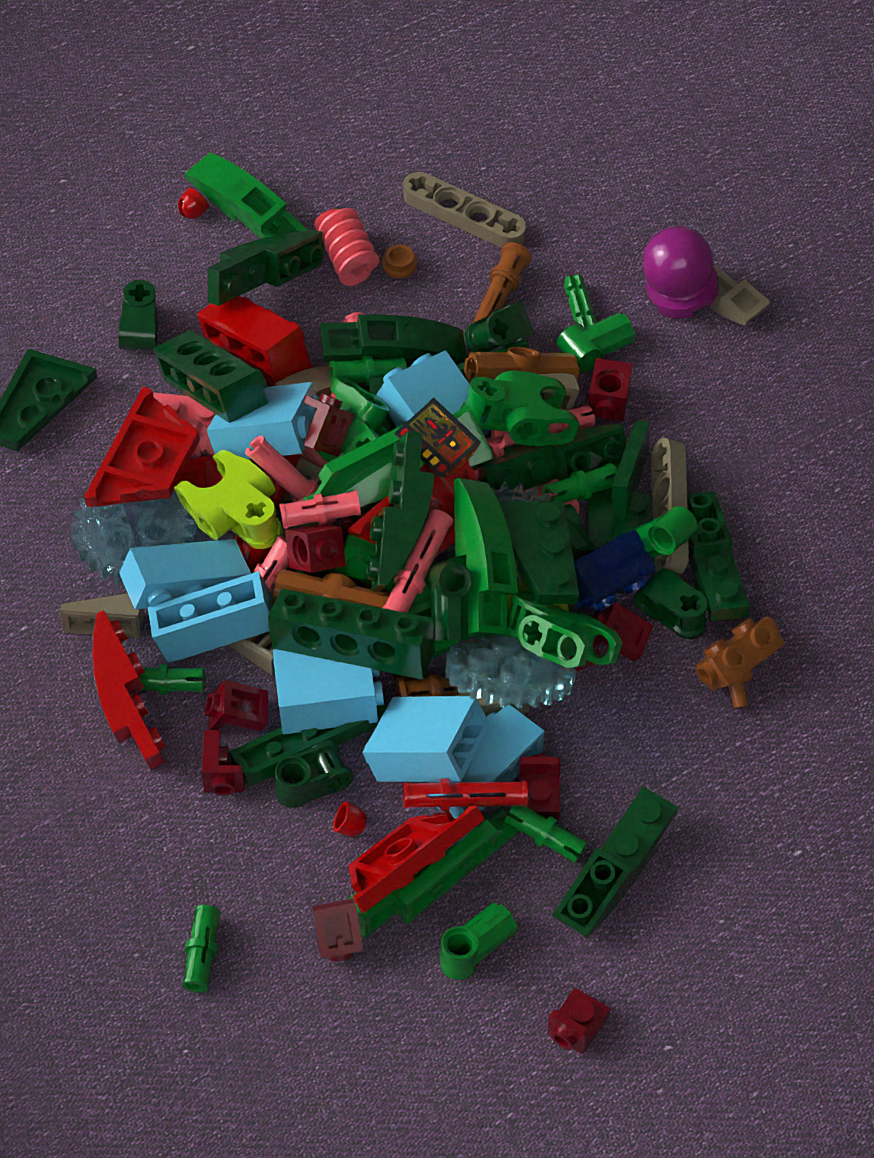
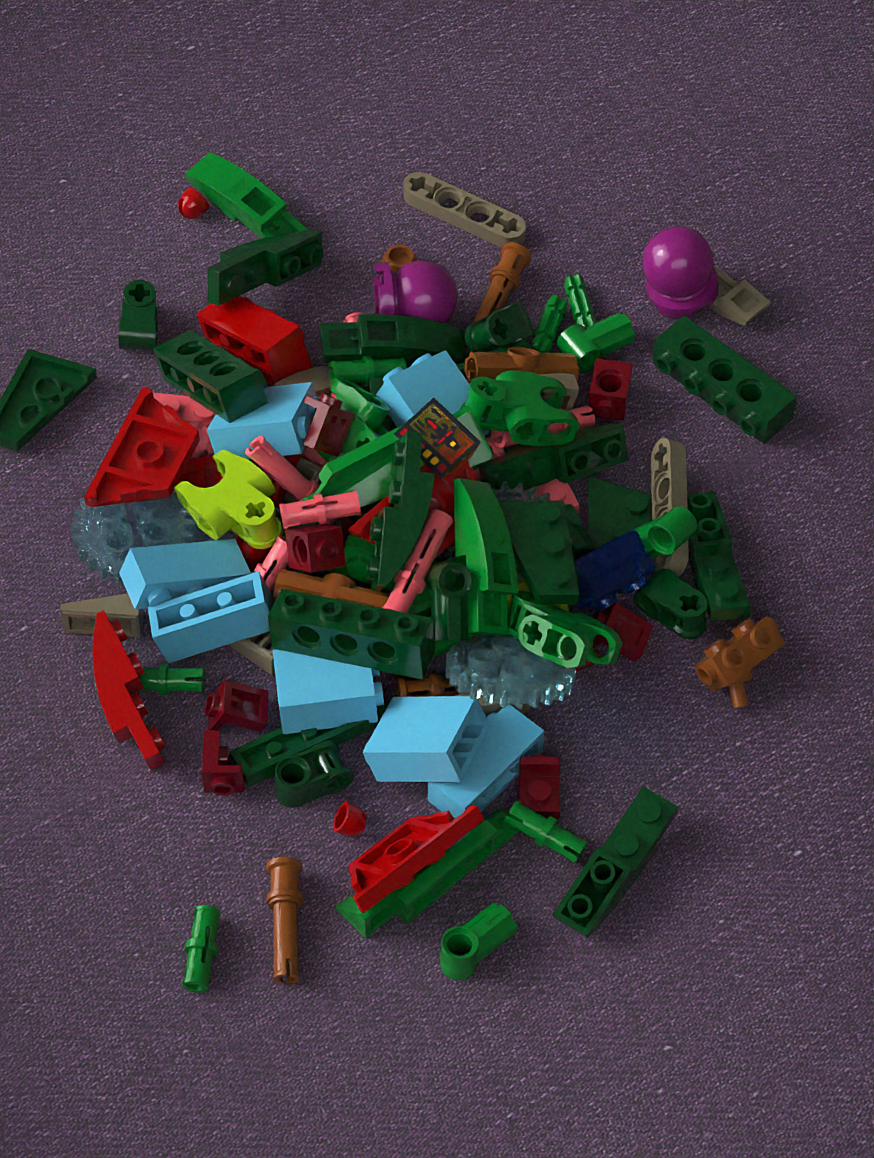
(284, 902): none -> dark orange pin
(337, 930): dark red bracket -> none
(347, 245): coral piece -> none
(415, 290): none -> magenta tile
(416, 794): red pin -> none
(549, 324): none -> green axle
(577, 1021): dark red bracket -> none
(581, 484): green pin -> none
(630, 468): dark green tile -> none
(724, 379): none -> dark green brick

